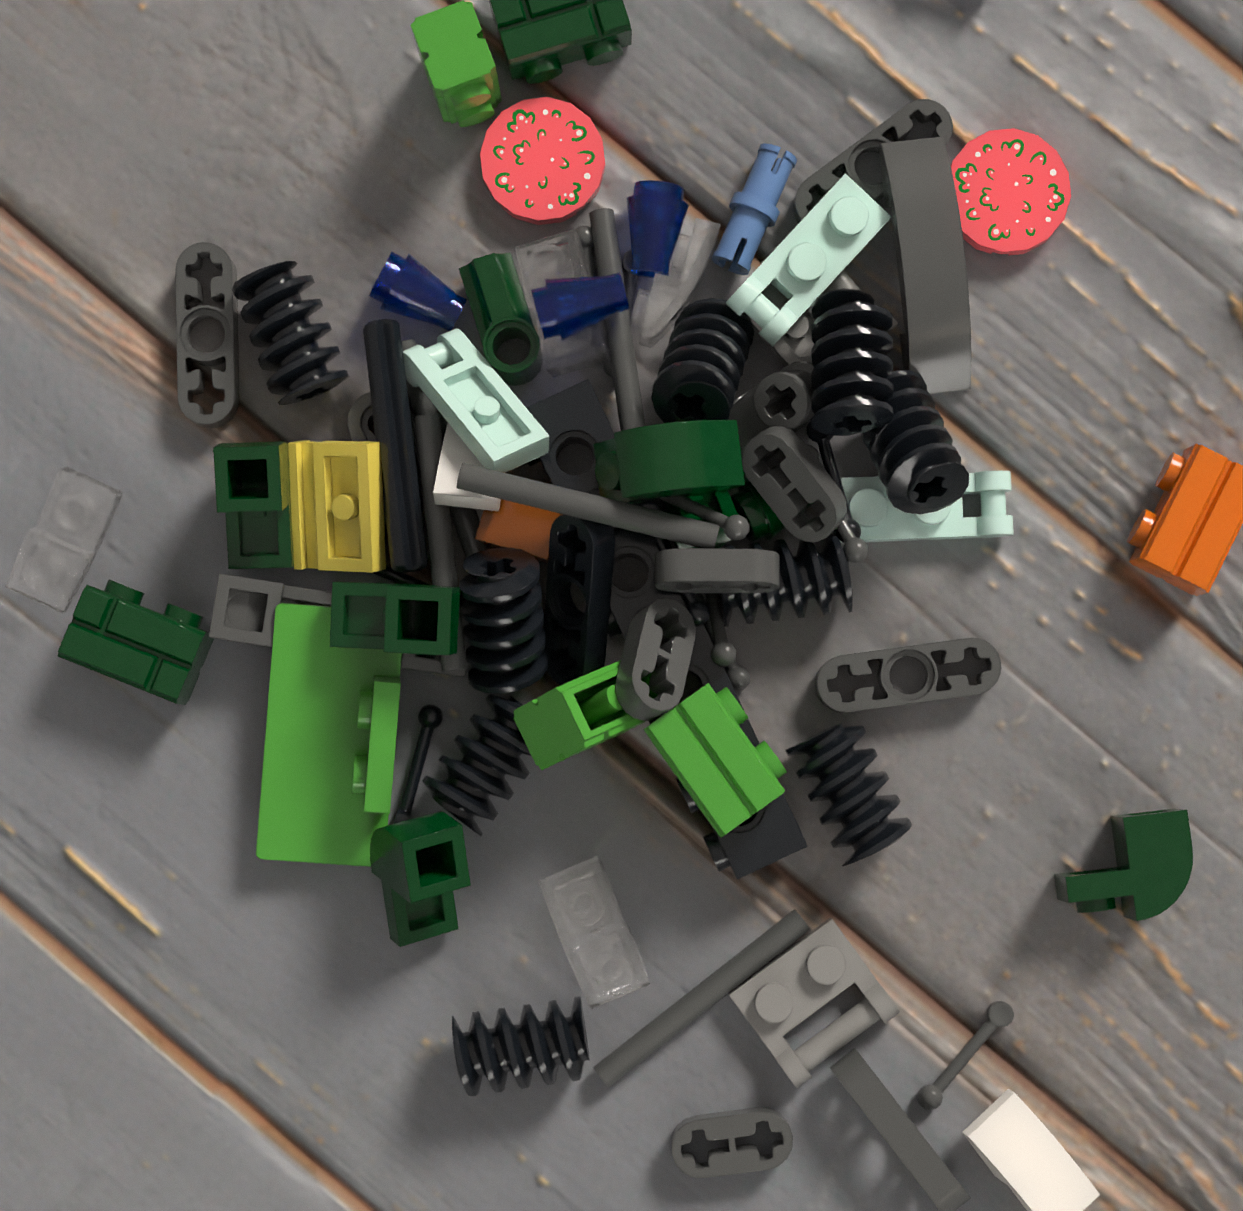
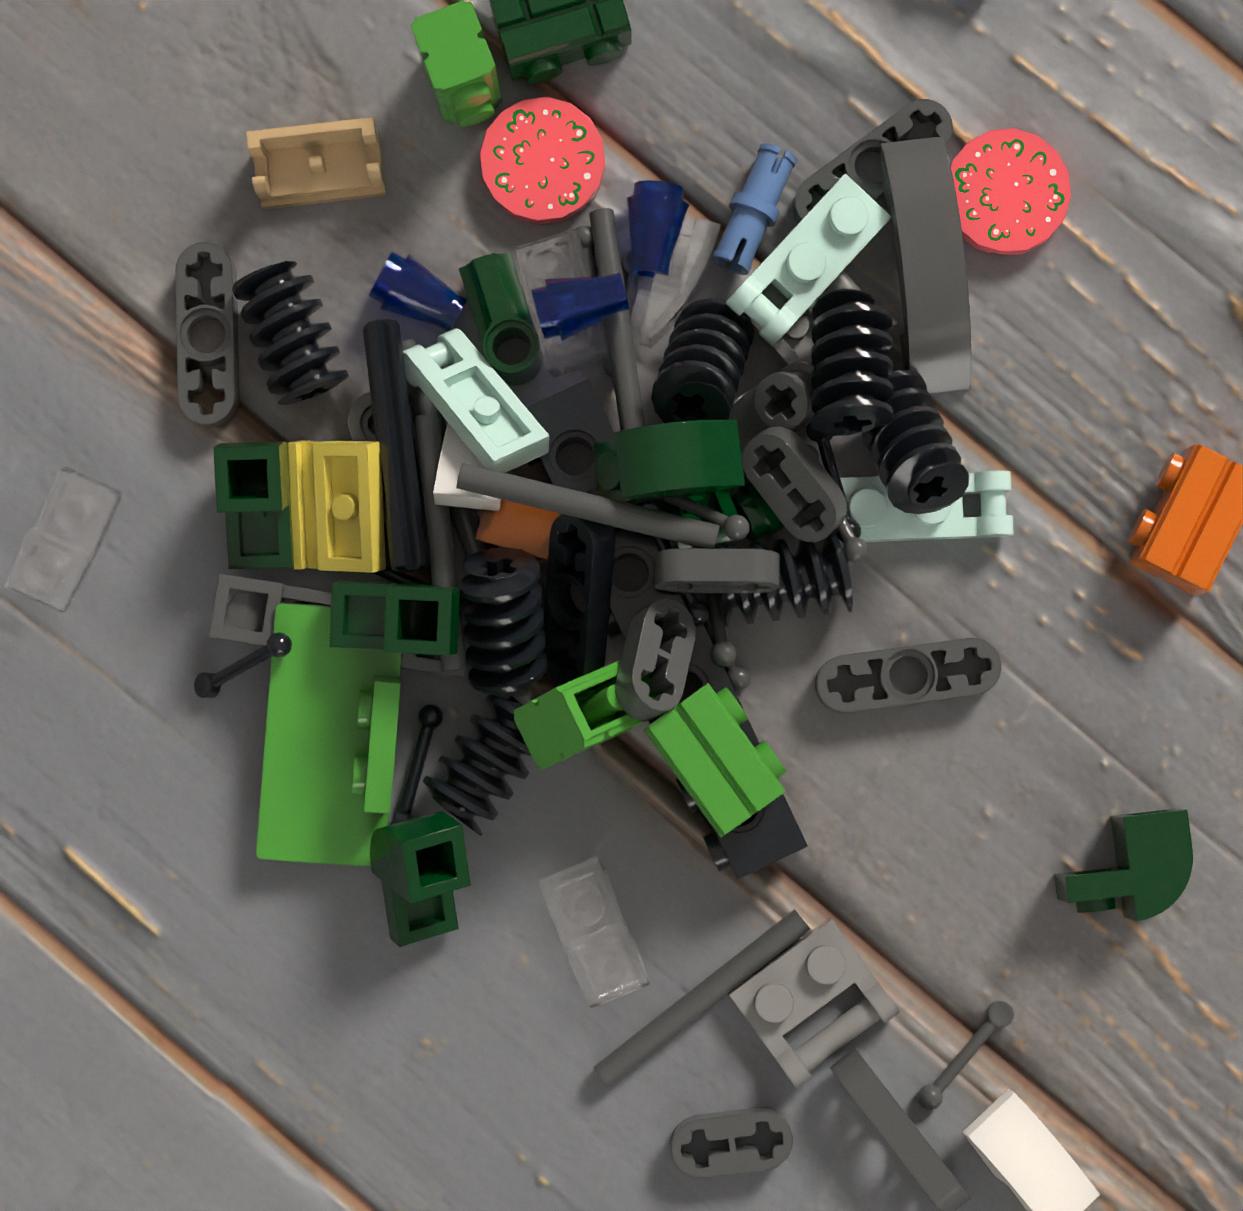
(136, 643): dark green brick -> none
(209, 684): none -> black hinge
(317, 163): none -> tan hinge
(521, 1047): black piece -> none
(850, 791): black piece -> none

